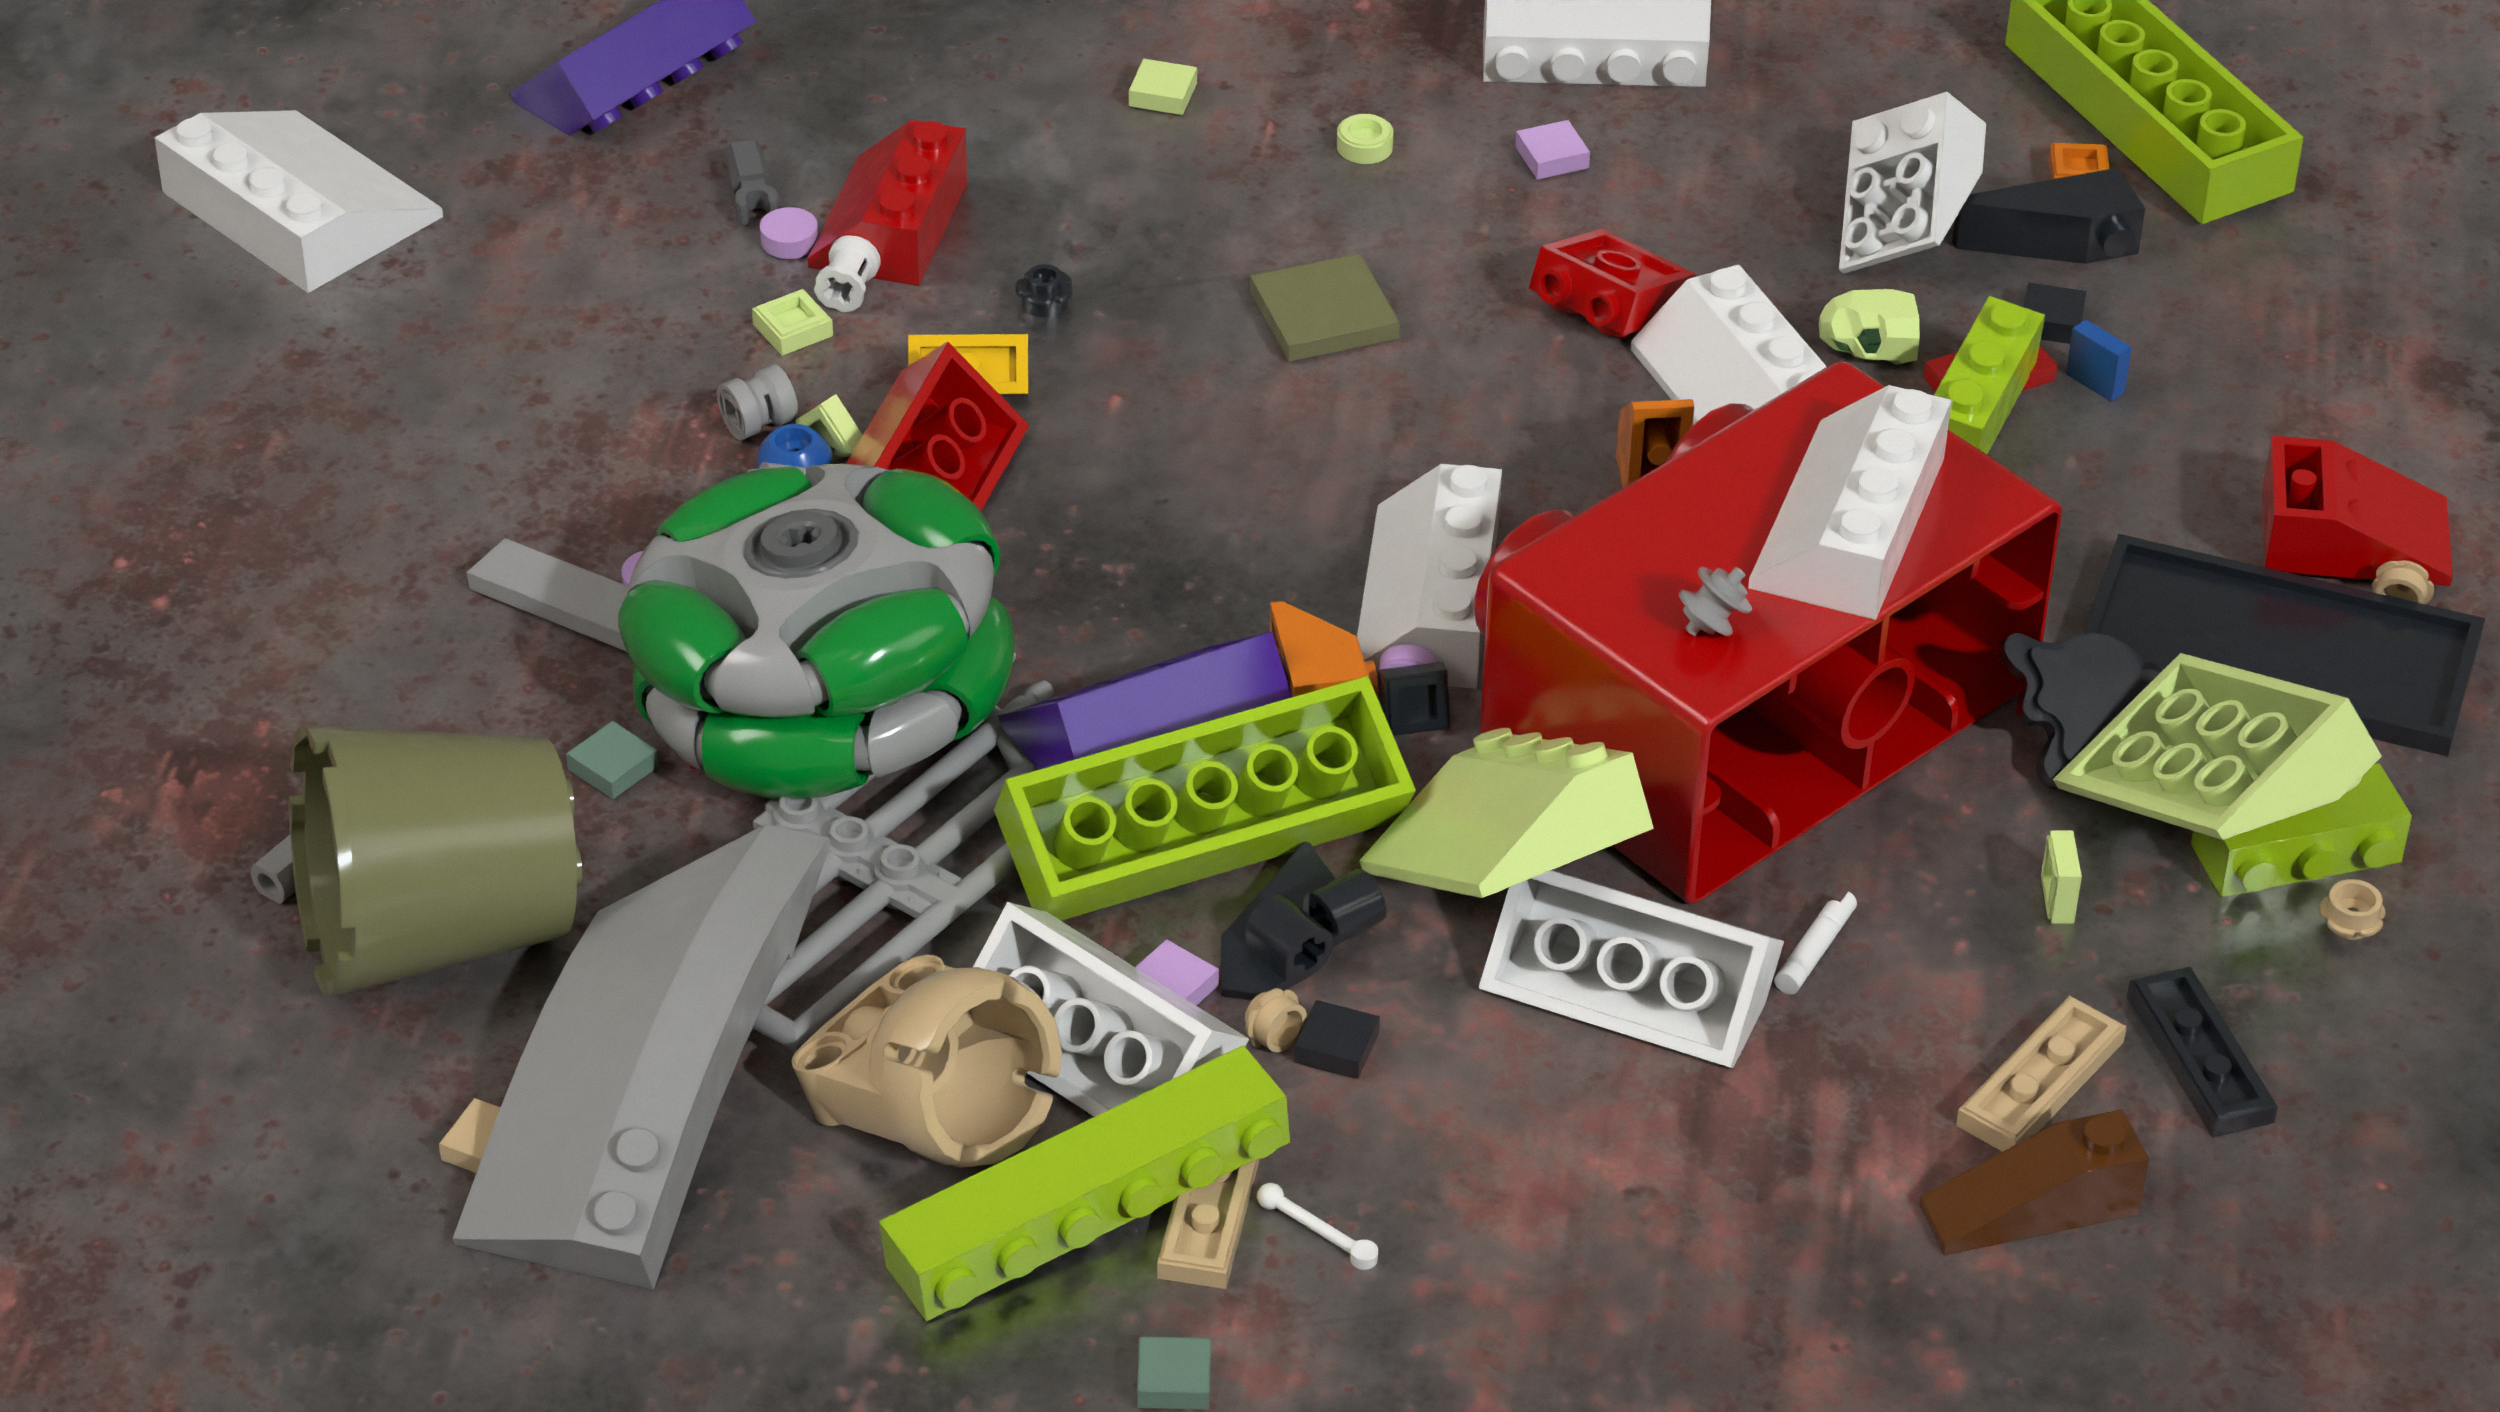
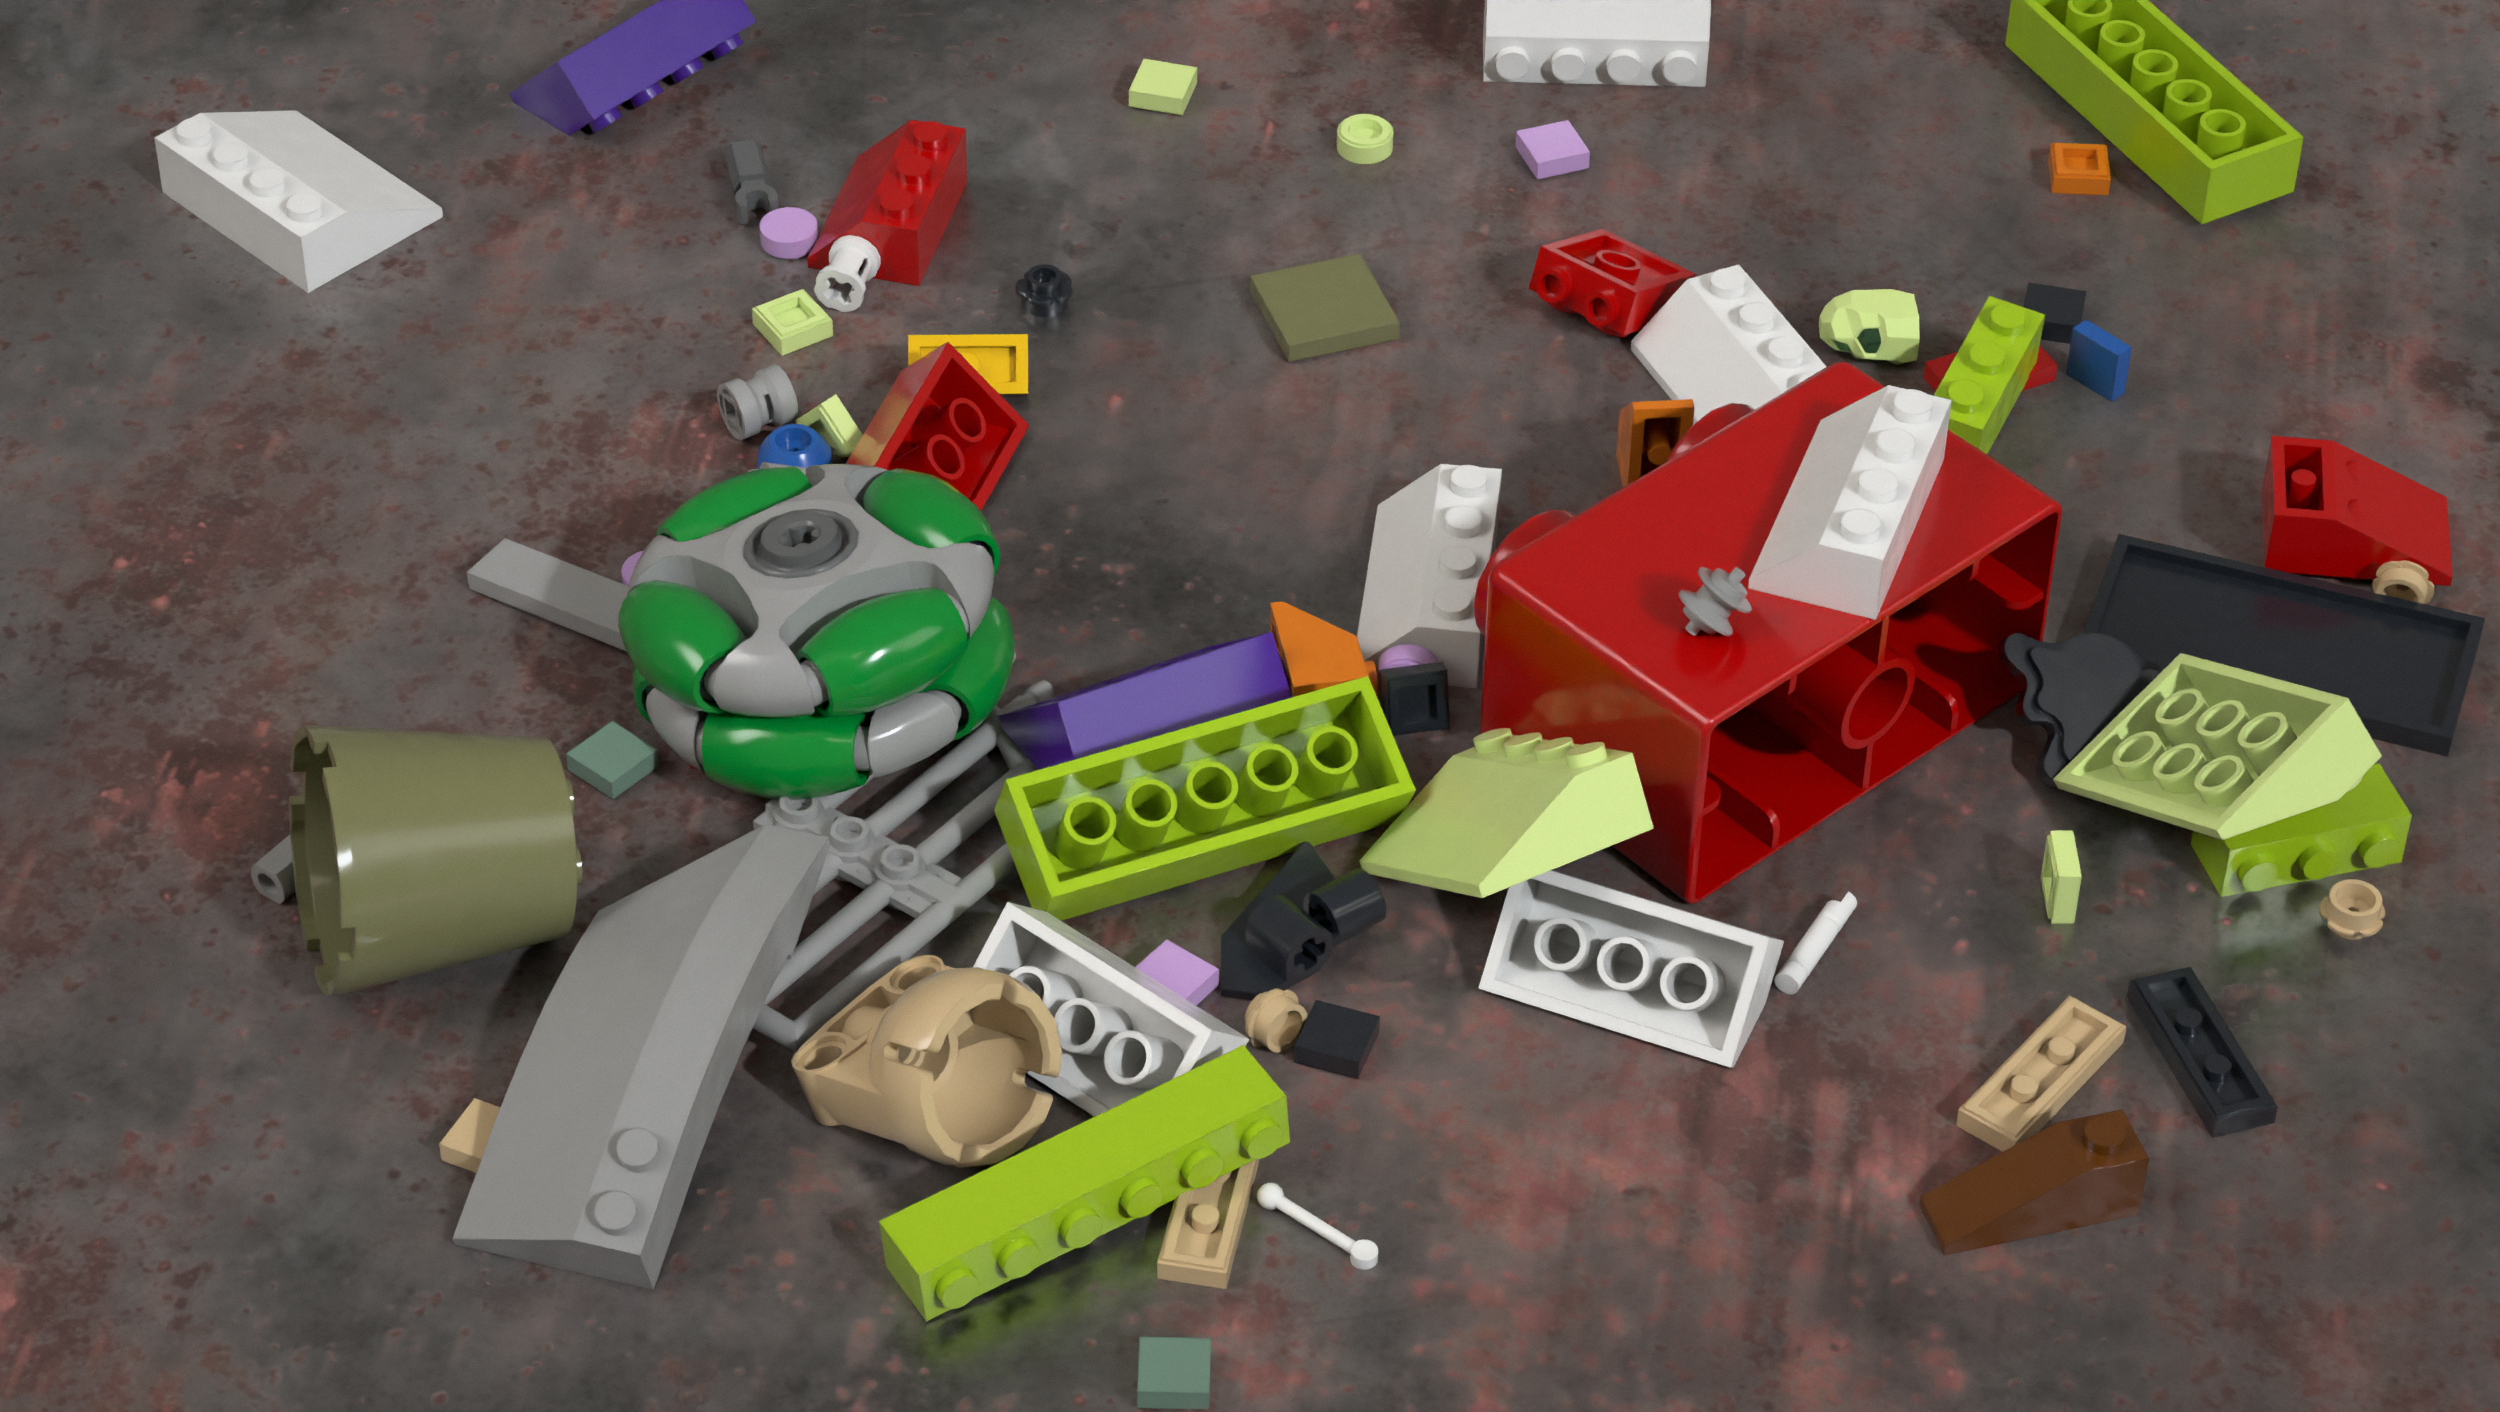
(1908, 178): white slope -> none
(2055, 219): black slope -> none

